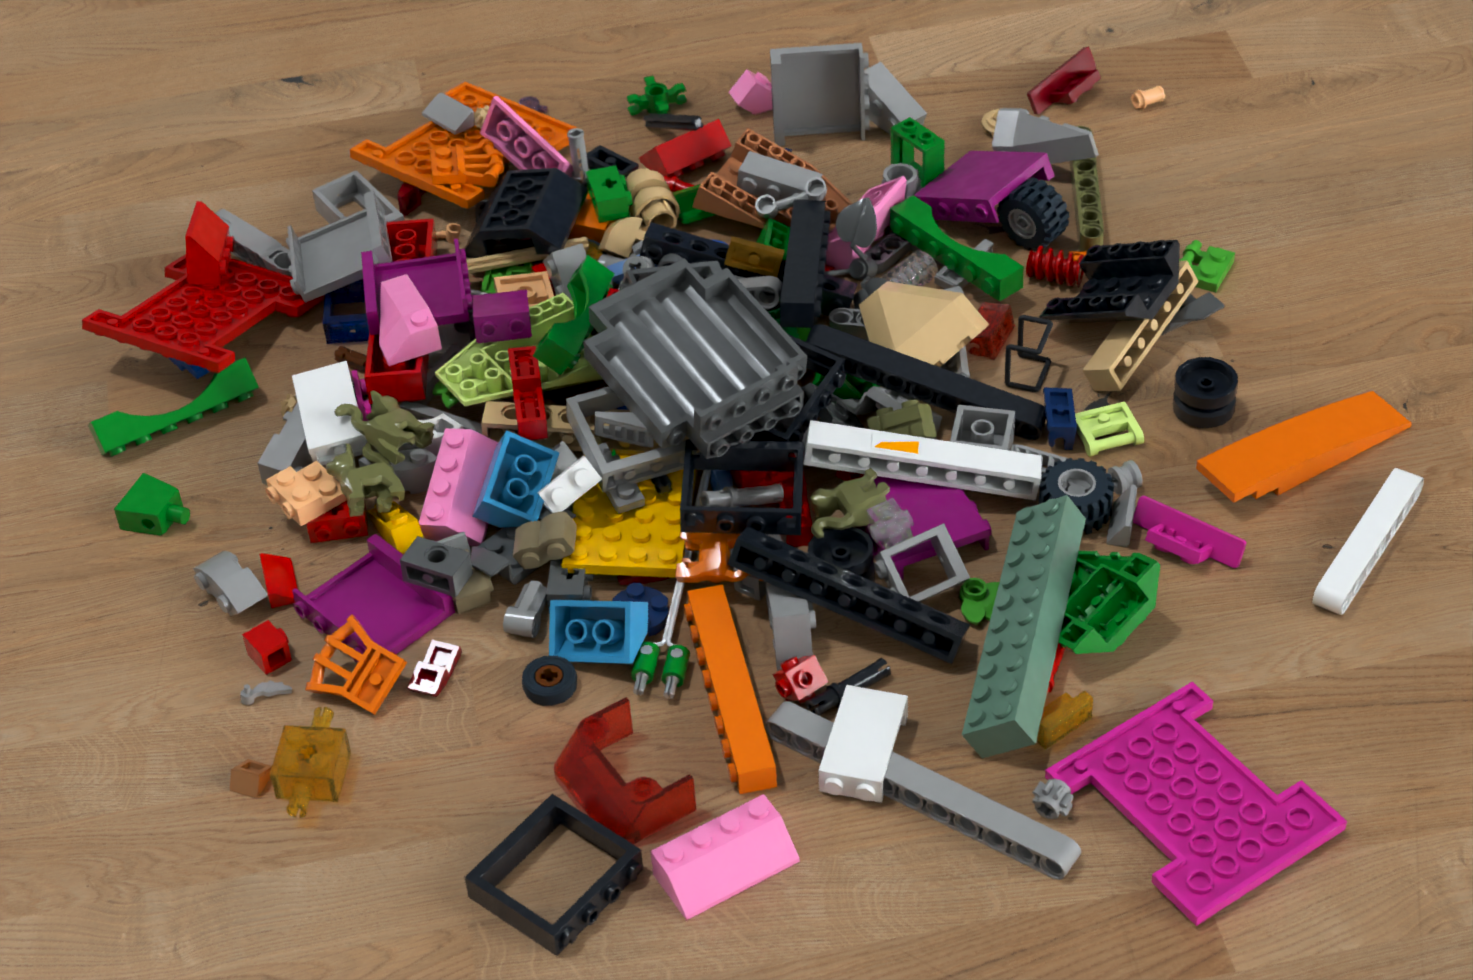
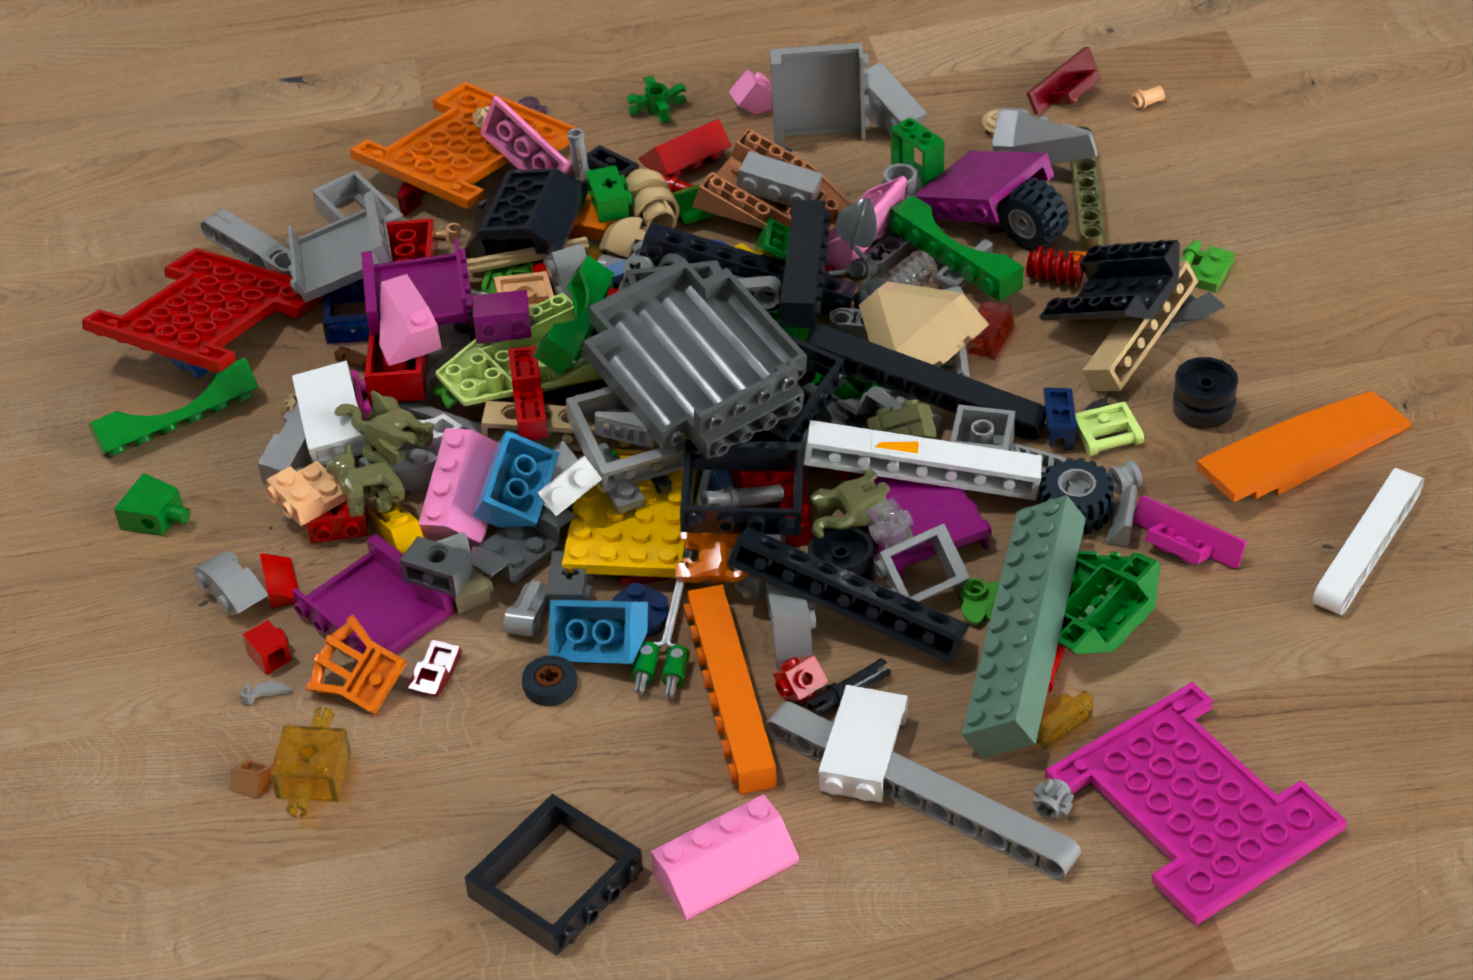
(207, 247): red slope -> none
(449, 114): light grey slope -> none
(467, 165): orange plate -> none
(544, 540): dark tan brick -> none
(598, 790): clear red windscreen -> none
(673, 121): black axle -> none
(754, 257): pearl gold panel -> none
(768, 207): light grey bar -> none
(1028, 353): black piece -> none

